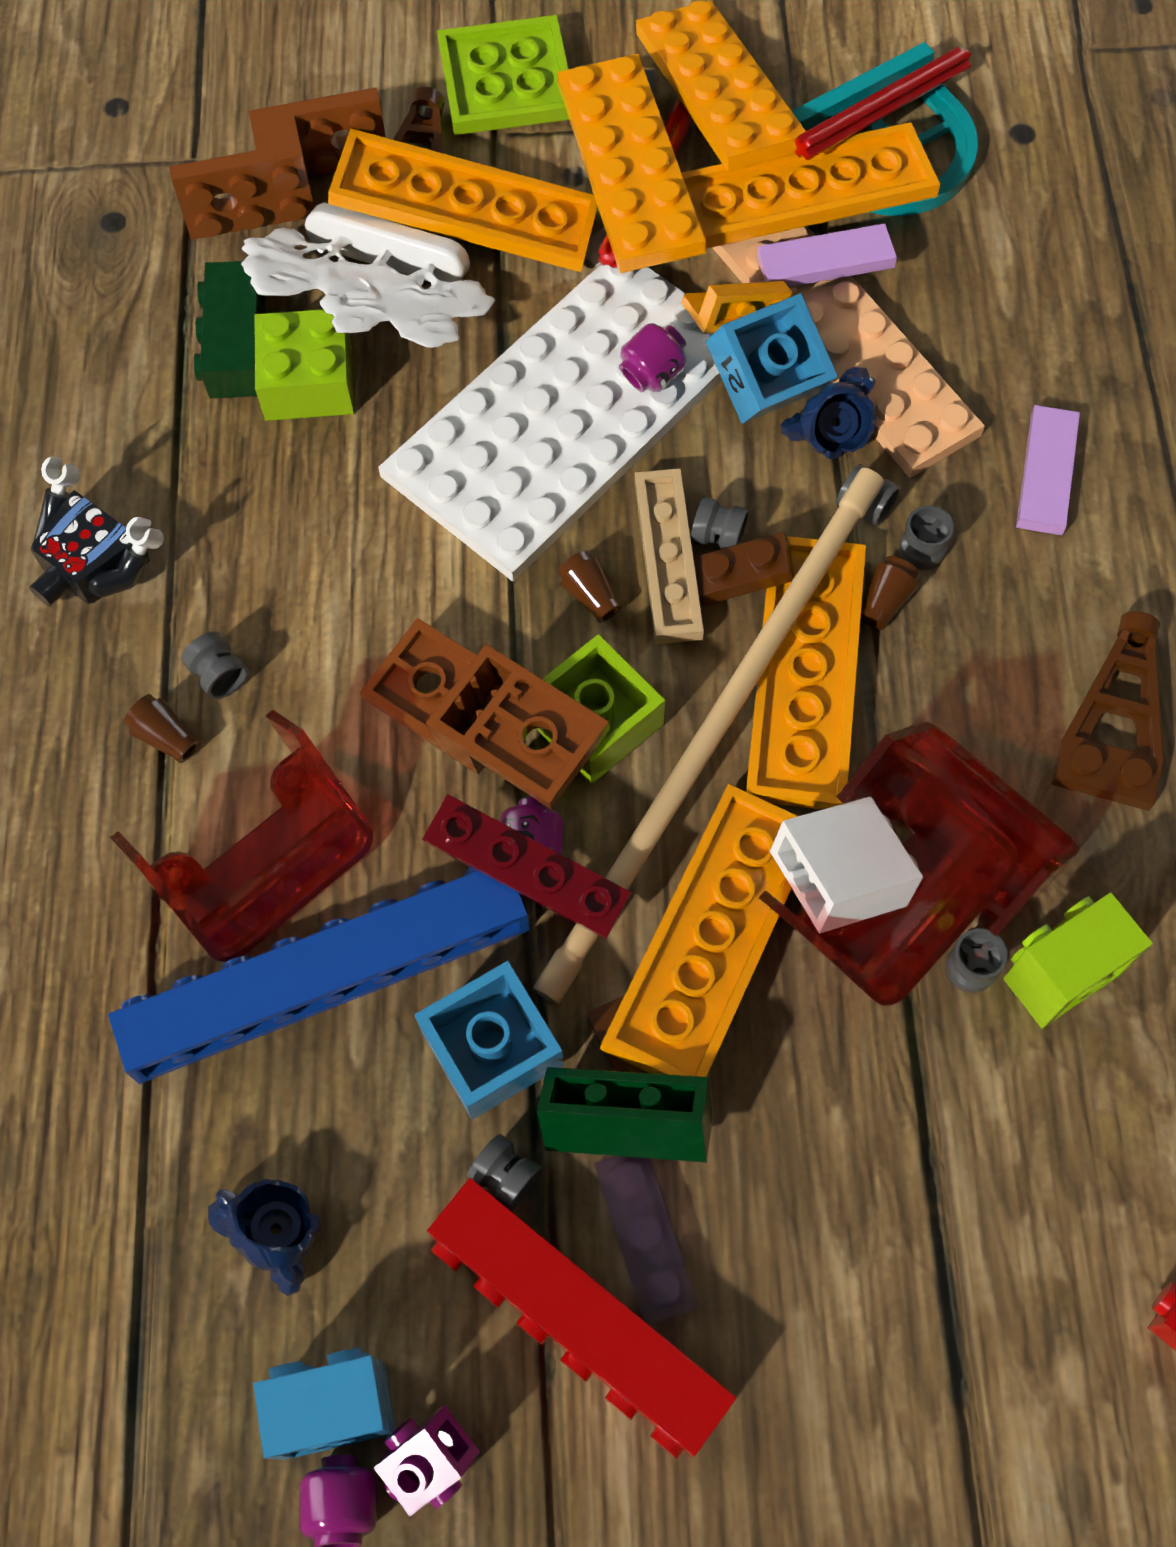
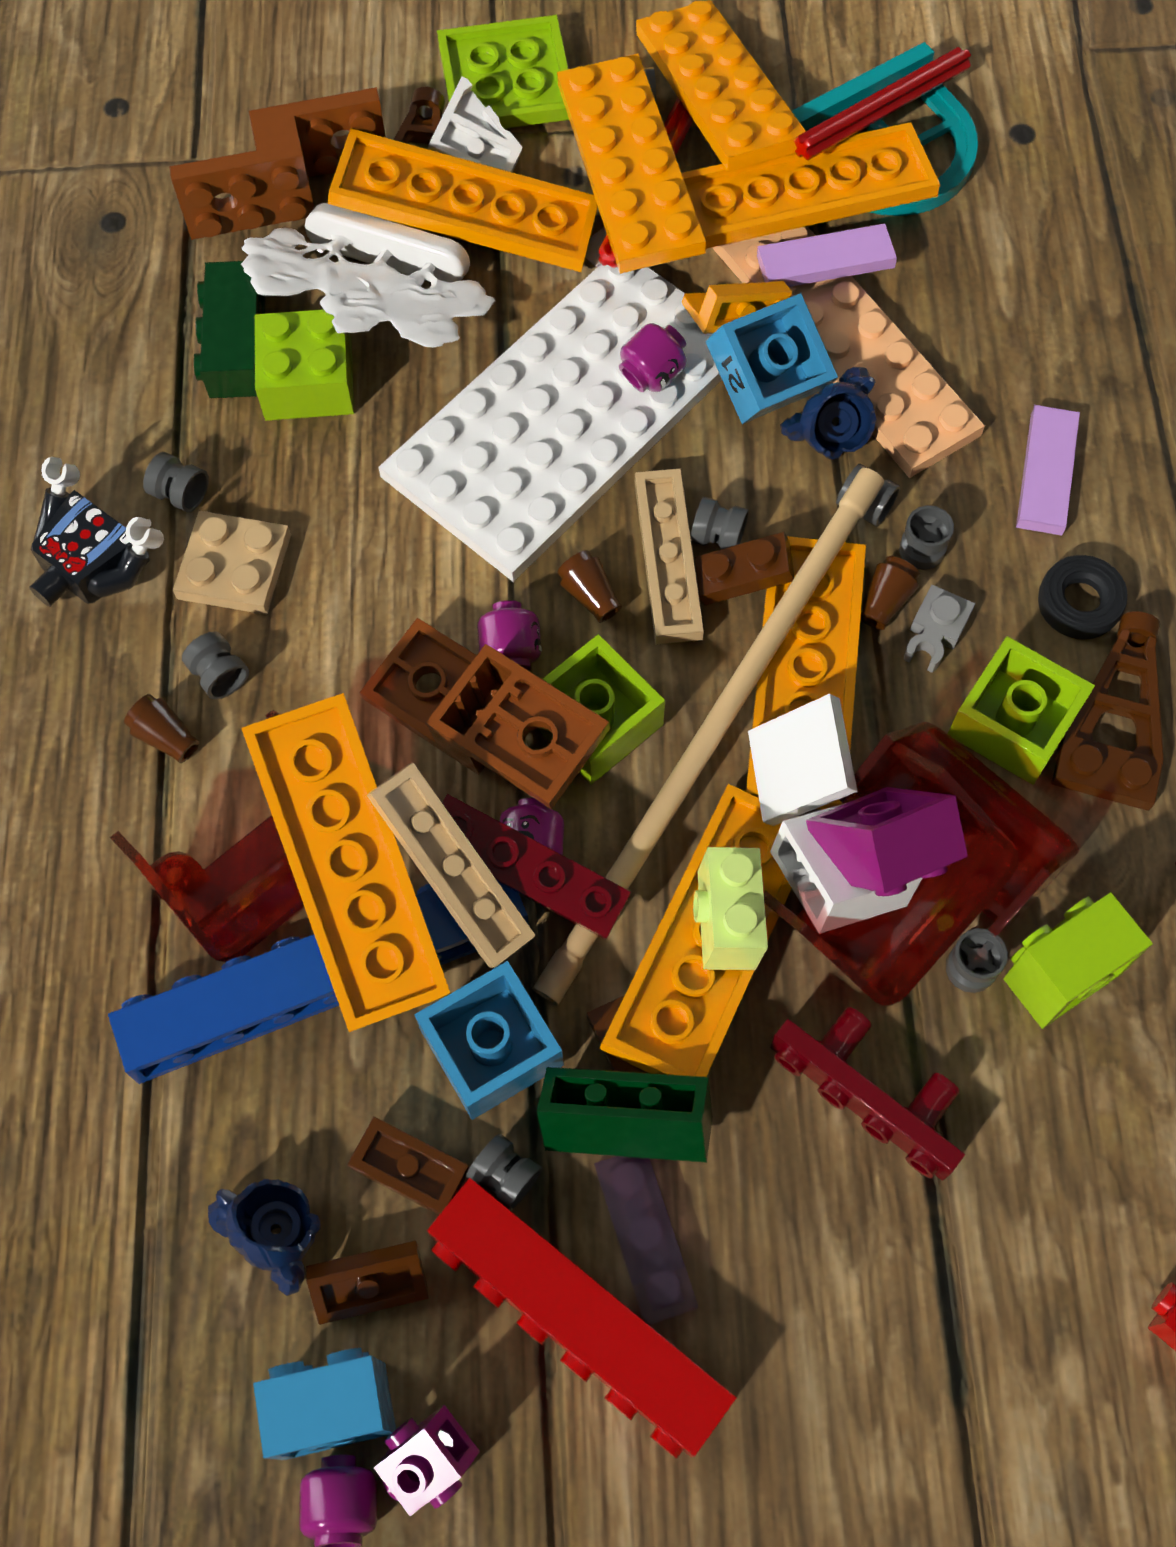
(170, 479): none -> dark grey wheel
(232, 562): none -> tan plate
(345, 862): none -> light orange plate
(367, 1282): none -> reddish brown plate
(408, 1166): none -> reddish brown plate
(451, 865): none -> tan plate
(474, 132): none -> white wing
(511, 632): none -> magenta head
(731, 908): none -> yellowish green brick
(802, 760): none -> white tile
(882, 1116): none -> dark red plate
(891, 838): none -> magenta slope
(938, 624): none -> light grey plate
(1020, 710): none -> lime brick
(1077, 623): none -> black tyre

